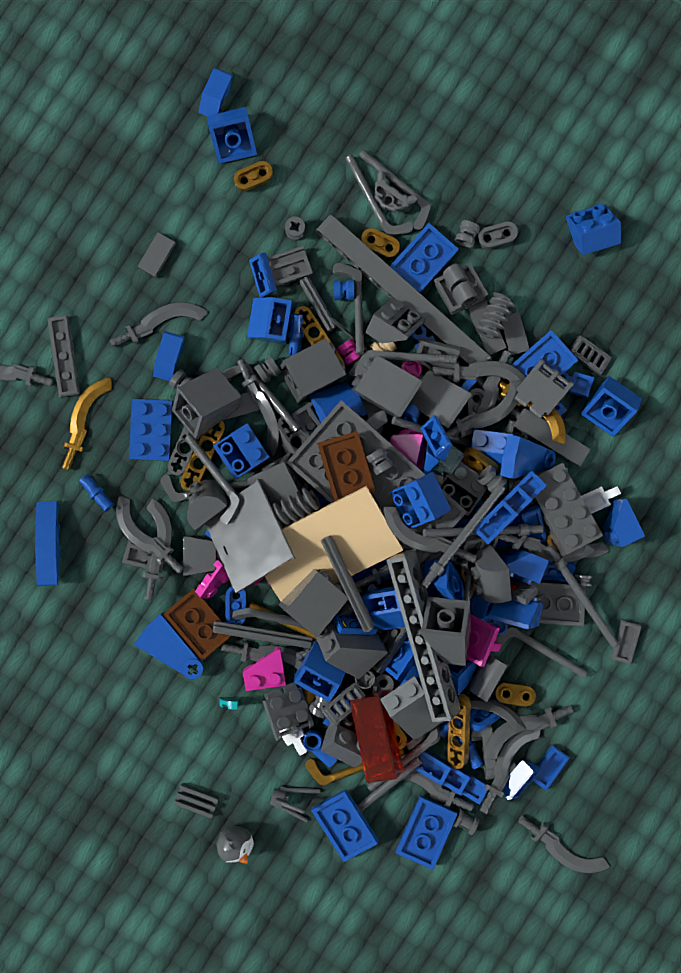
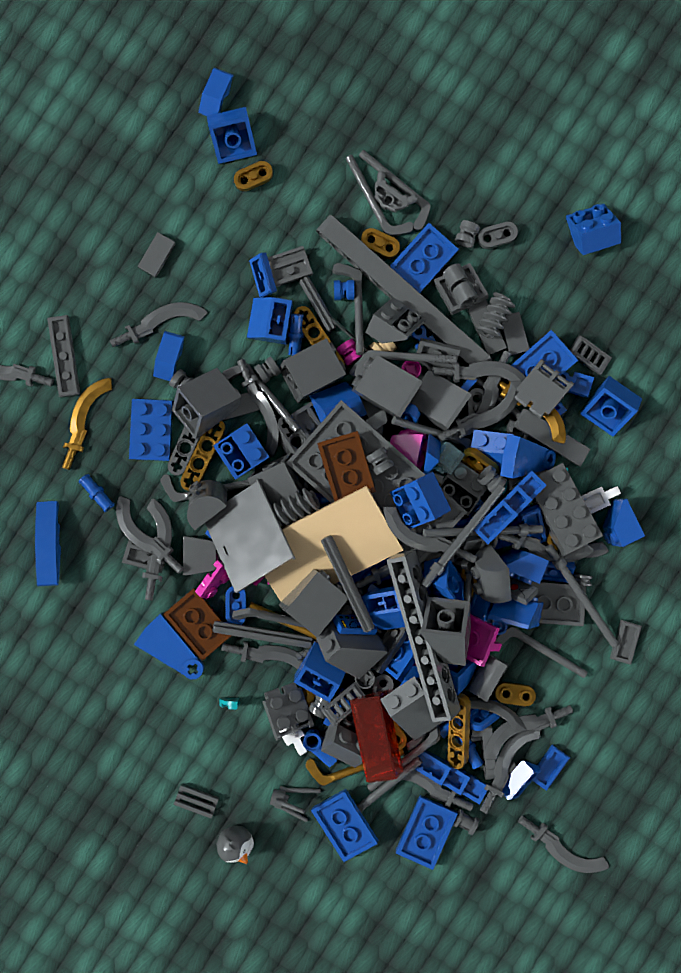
(235, 499): dark grey piece -> none
(266, 672): dark pink wing -> none
(293, 232): dark grey wheel -> none
(436, 438): blue slope -> none

